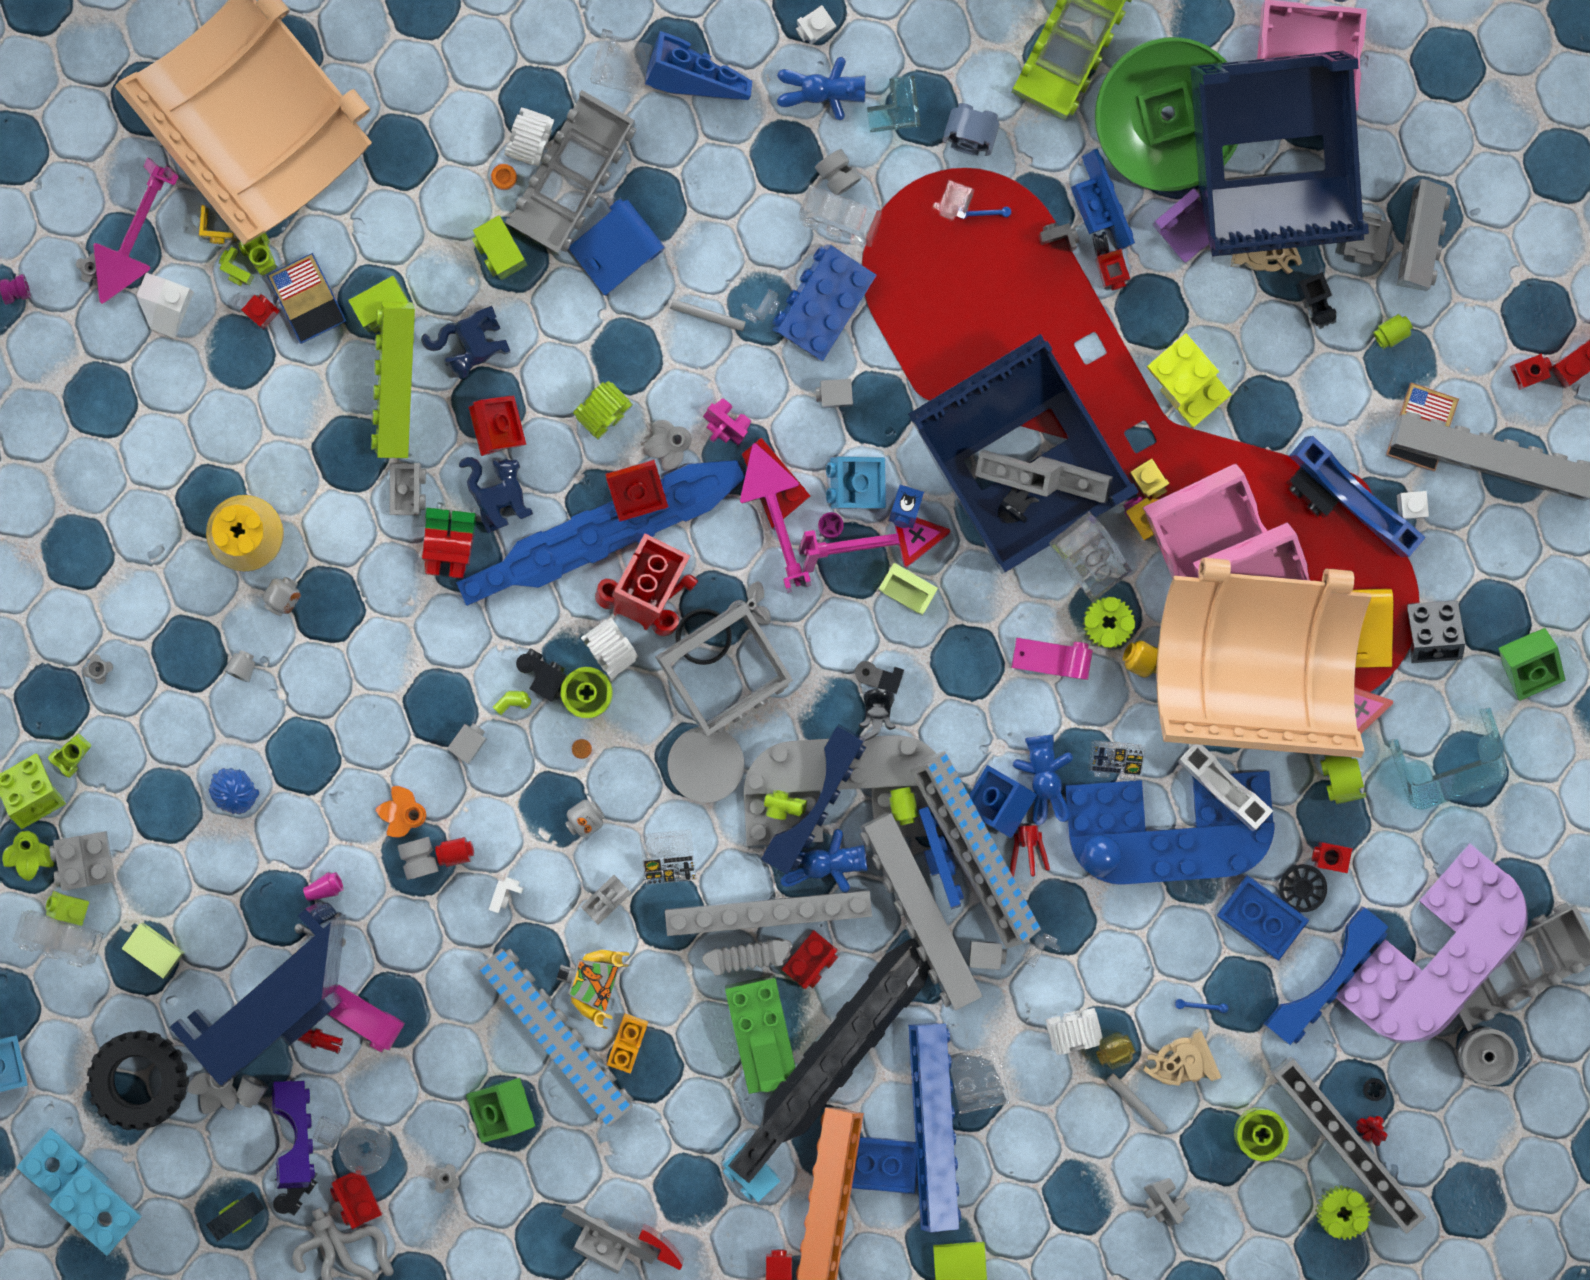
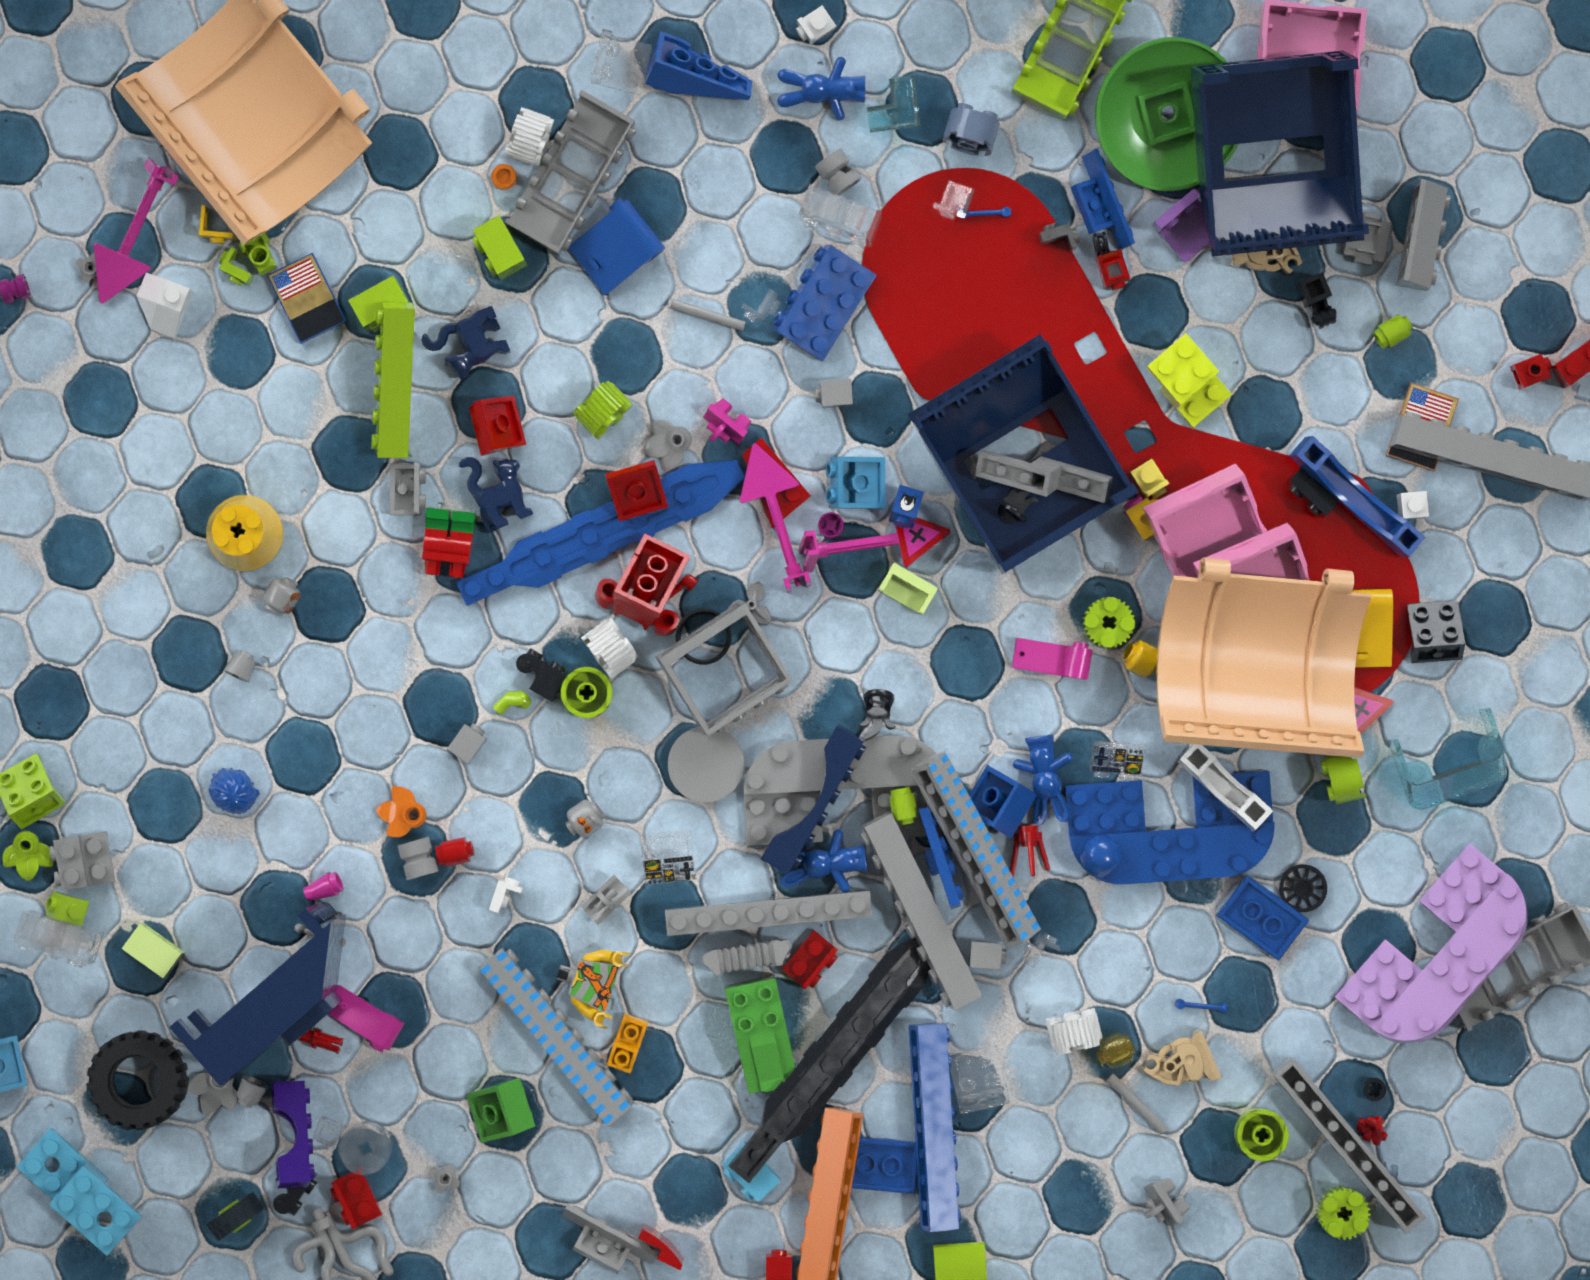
(67, 758): lime plate -> none
(90, 670): light grey plate -> none
(260, 310): red brick -> none
(581, 748): clear orange piece -> none
(780, 804): lime plate -> none
(872, 676): leg -> none
(1090, 556): clear brick -> none
(1343, 857): red brick -> none
(1360, 935): blue arch -> none
(1502, 1054): light grey wheel -> none
(1532, 664): bright green slope -> none

